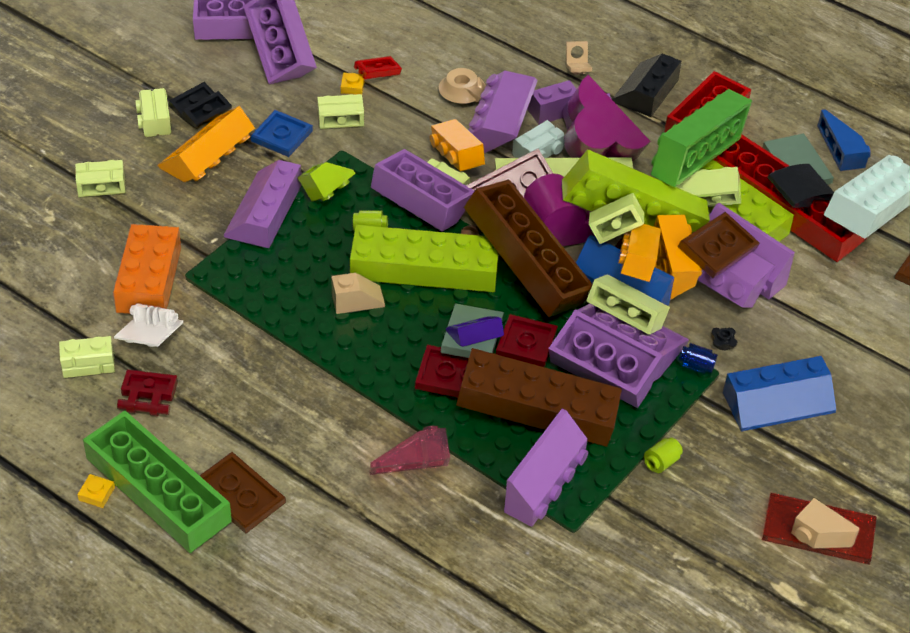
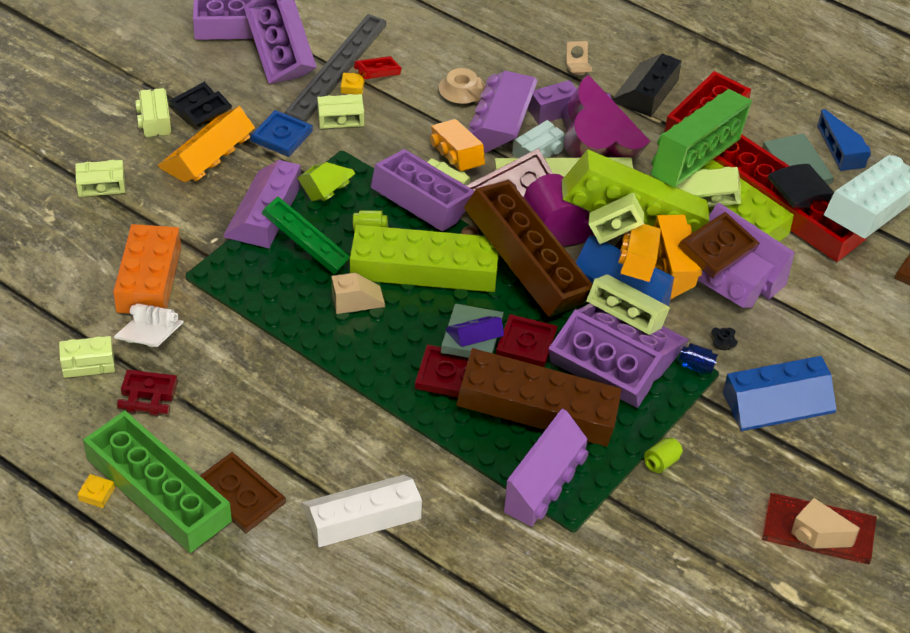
(306, 235): none -> green tile
(332, 72): none -> dark grey tile
(363, 510): none -> white slope
(420, 451): clear pink slope -> none

